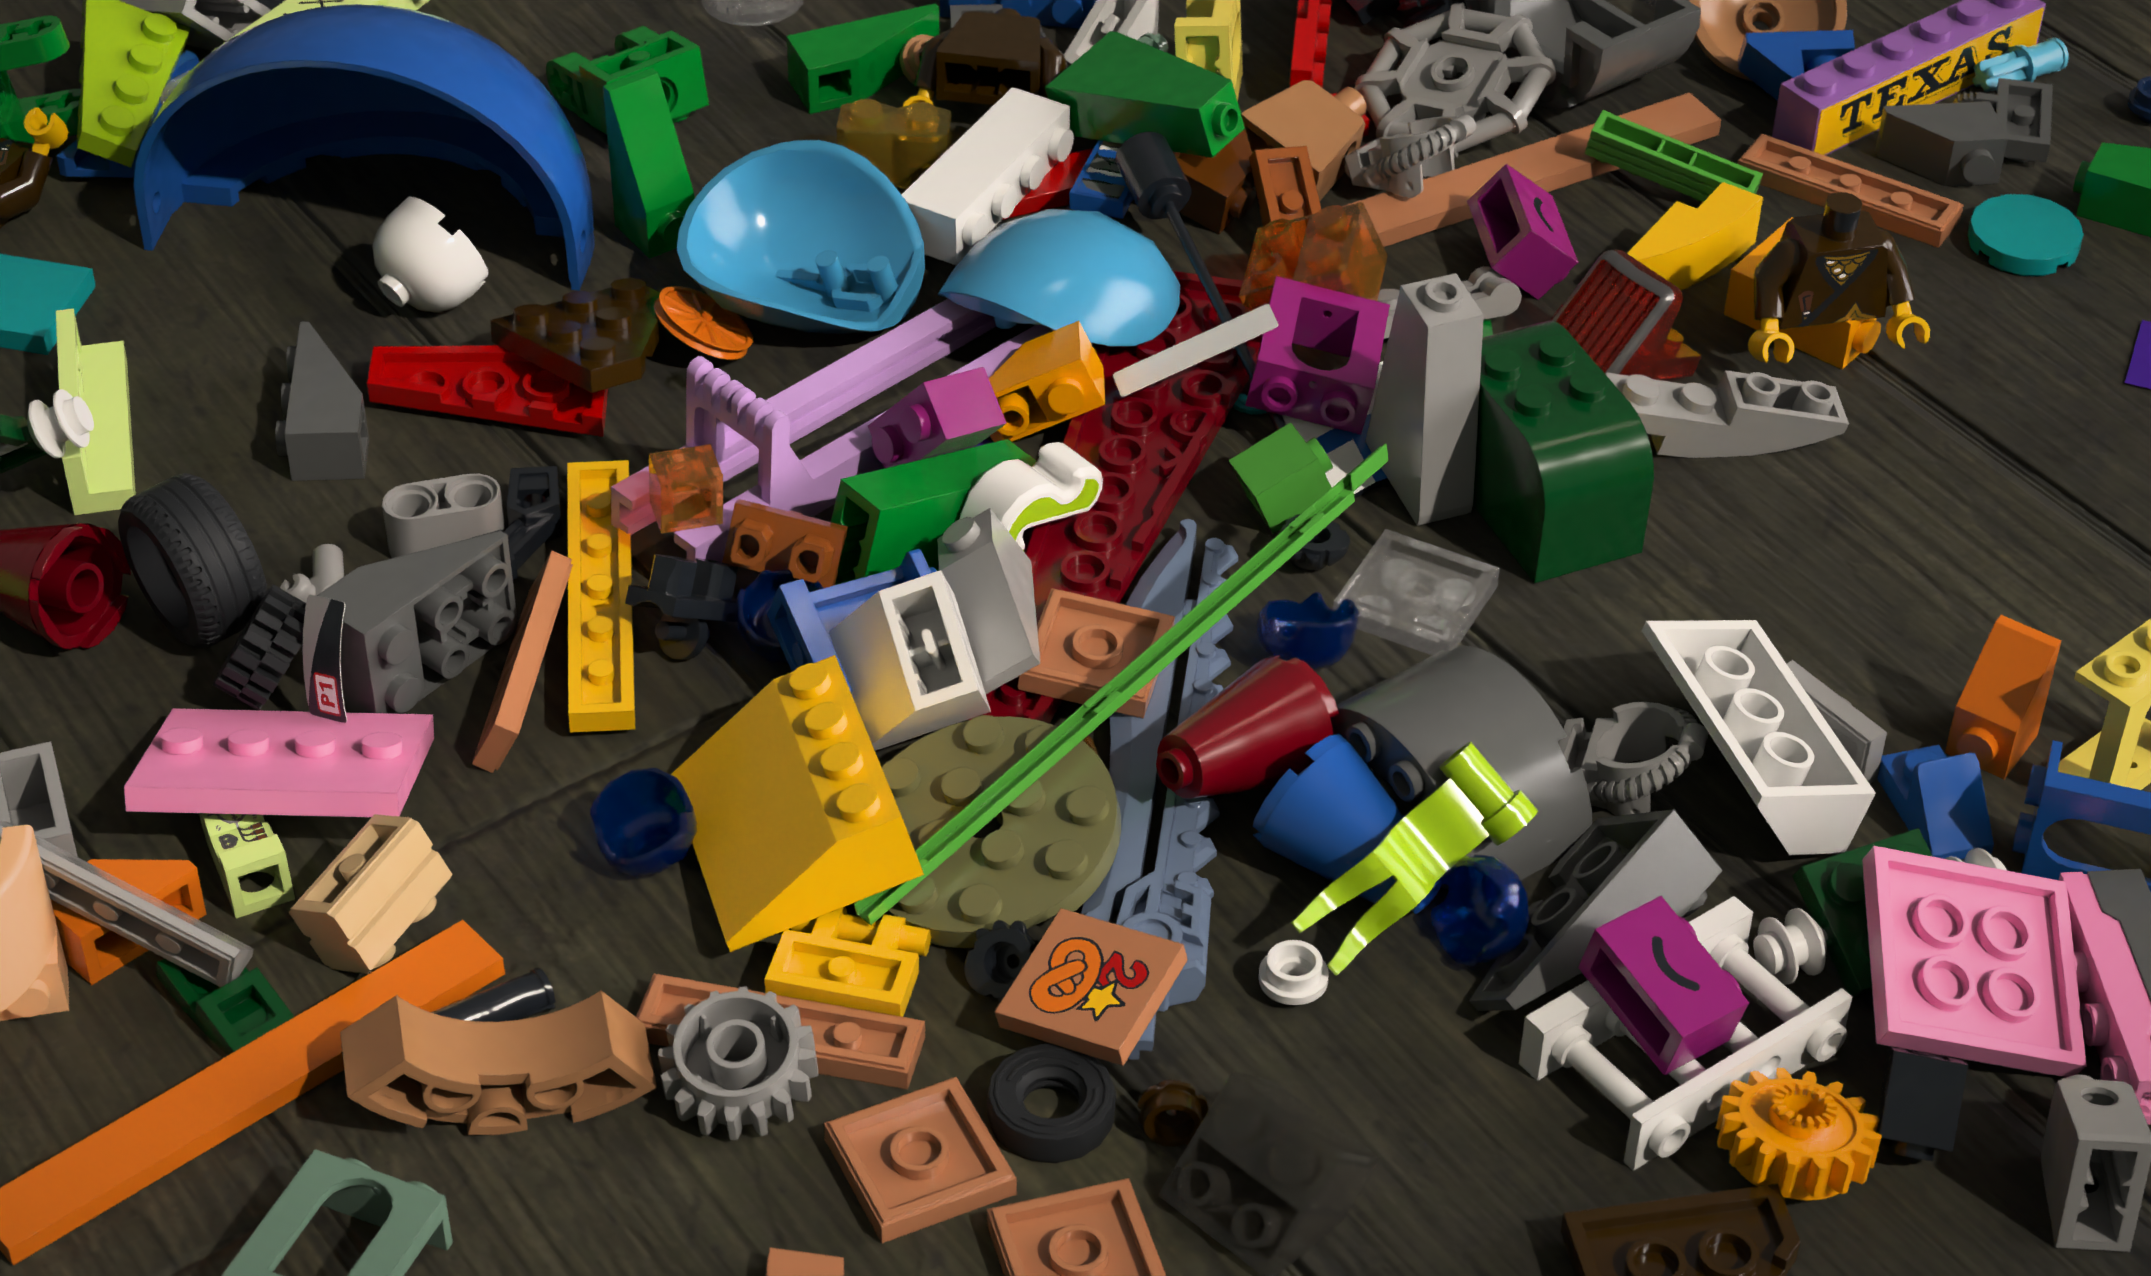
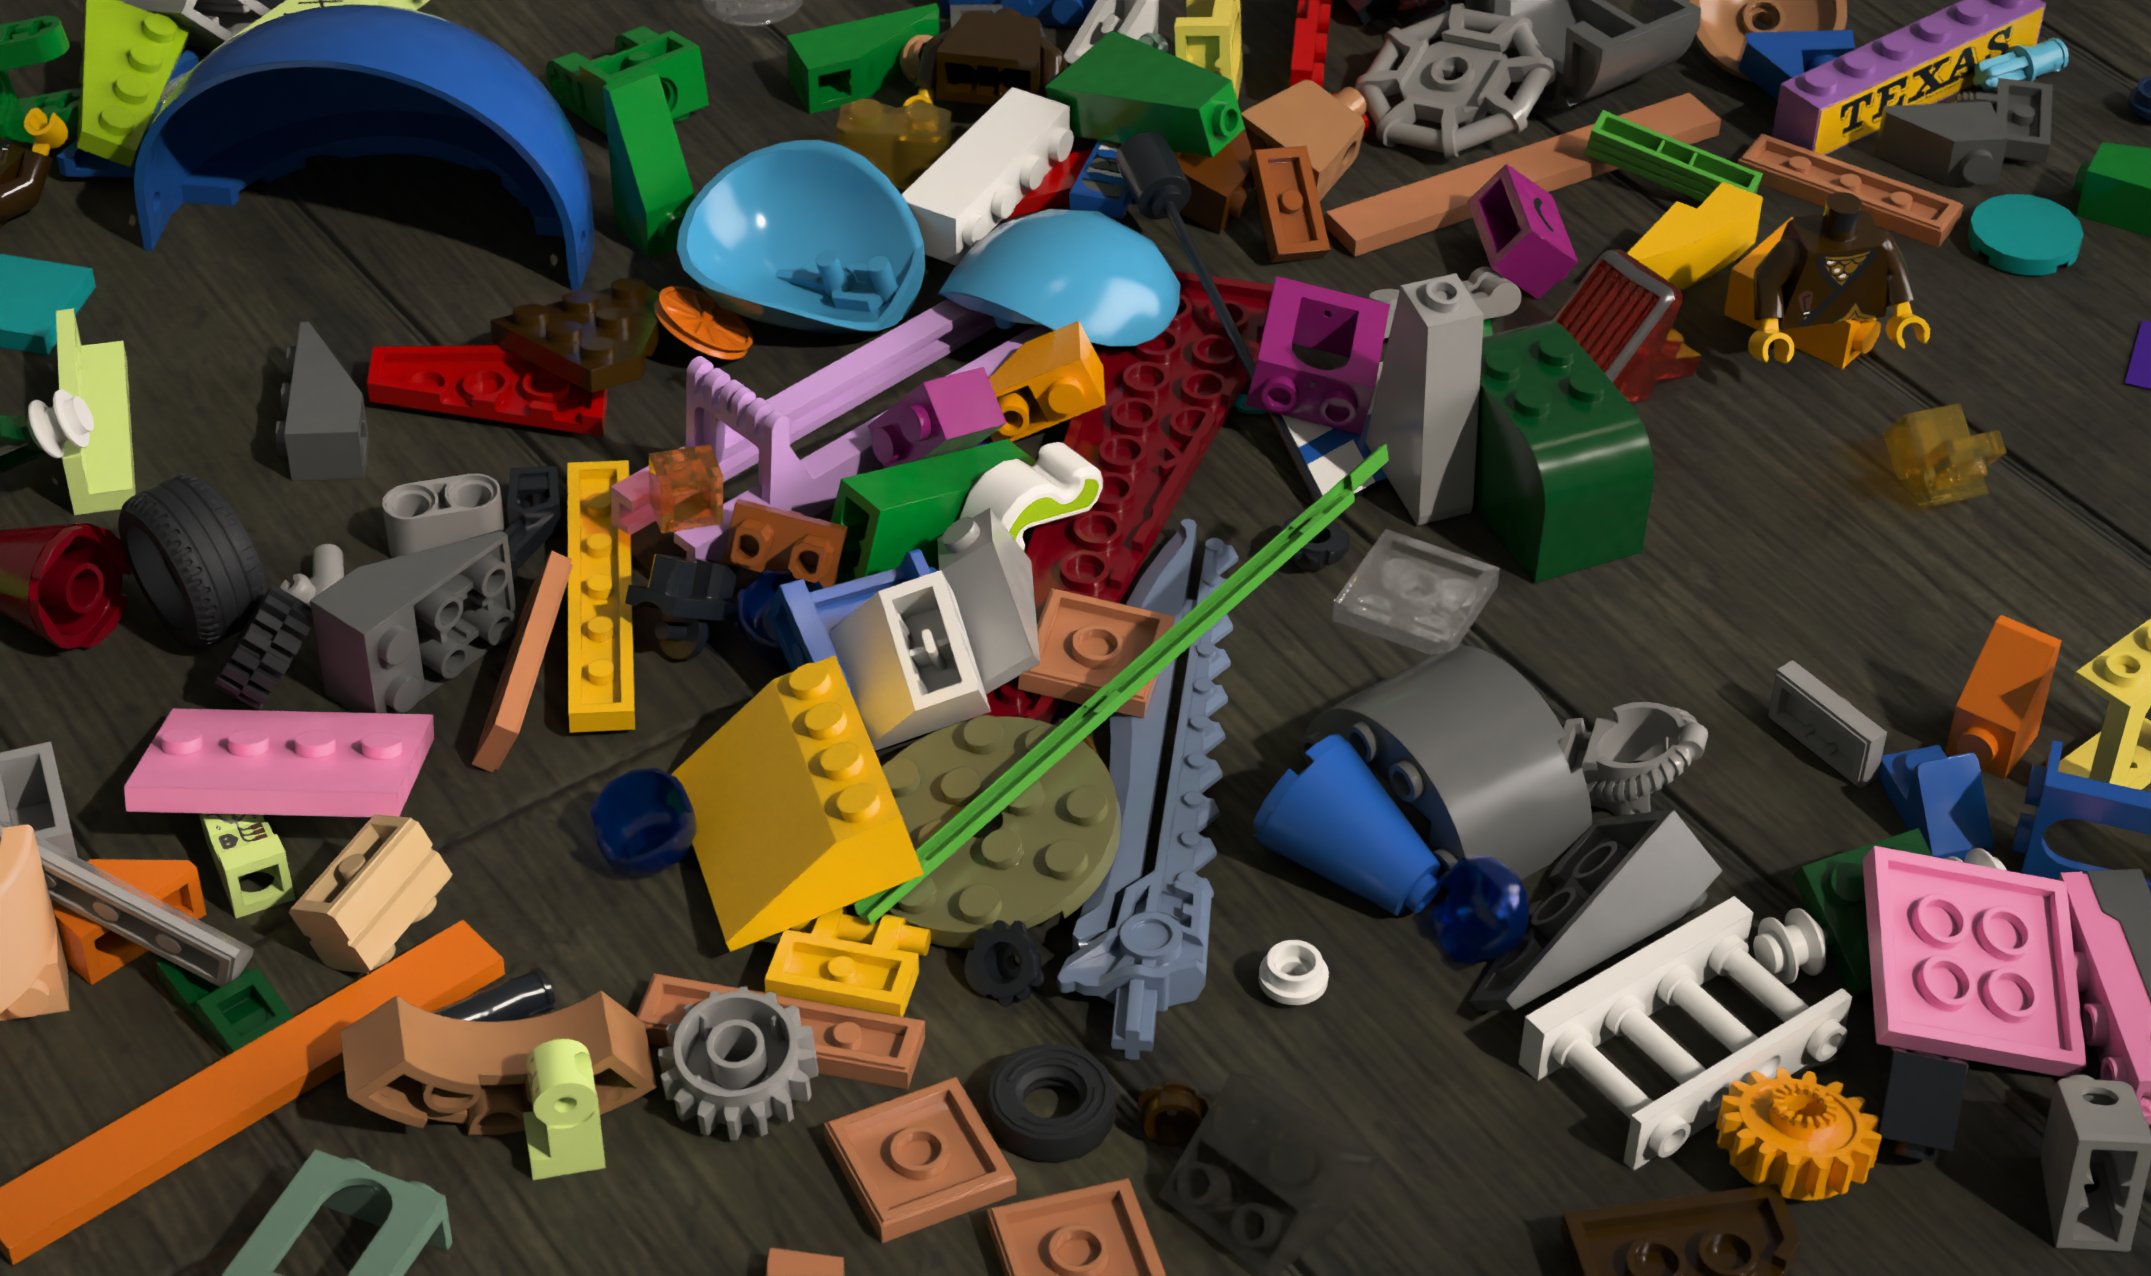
(322, 657): sticker -> none
(423, 261): white cylinder -> none
(565, 1117): none -> yellowish green leg
(1091, 986): nougat tile -> none
(1195, 350): white sticker -> none
(1249, 732): dark red cone -> none
(1282, 475): bright green brick -> none
(1308, 630): clear blue hair -> none
(1325, 249): clear orange slope -> none
(1404, 159): light grey piece -> none
(1423, 848): lime flag -> none
(1663, 984): magenta brick -> none
(1739, 418): light grey slope -> none
(1766, 730): white slope -> none
(1939, 457): none -> clear yellow brick

